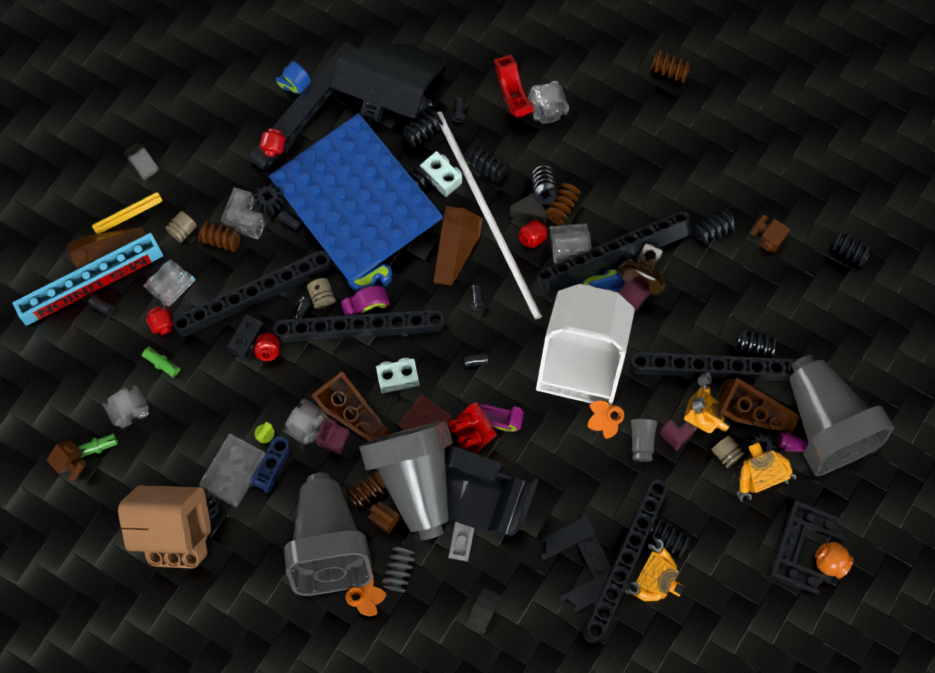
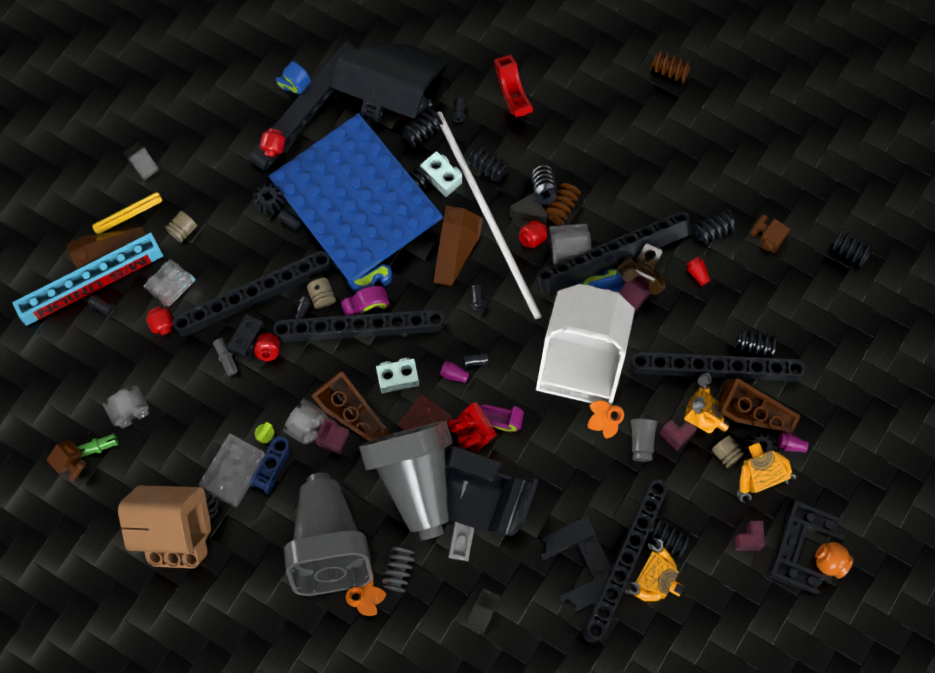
(160, 362): bright green pin -> none
(219, 236): reddish brown piece -> none
(225, 356): none -> dark grey axle
(239, 214): clear brick -> none
(366, 491): reddish brown piece -> none
(383, 517): reddish brown brick -> none
(453, 372): none -> magenta cone
(548, 102): clear brick -> none
(698, 271): none -> red cone
(753, 539): none -> clear pink piece
(834, 417): dark grey cone -> none

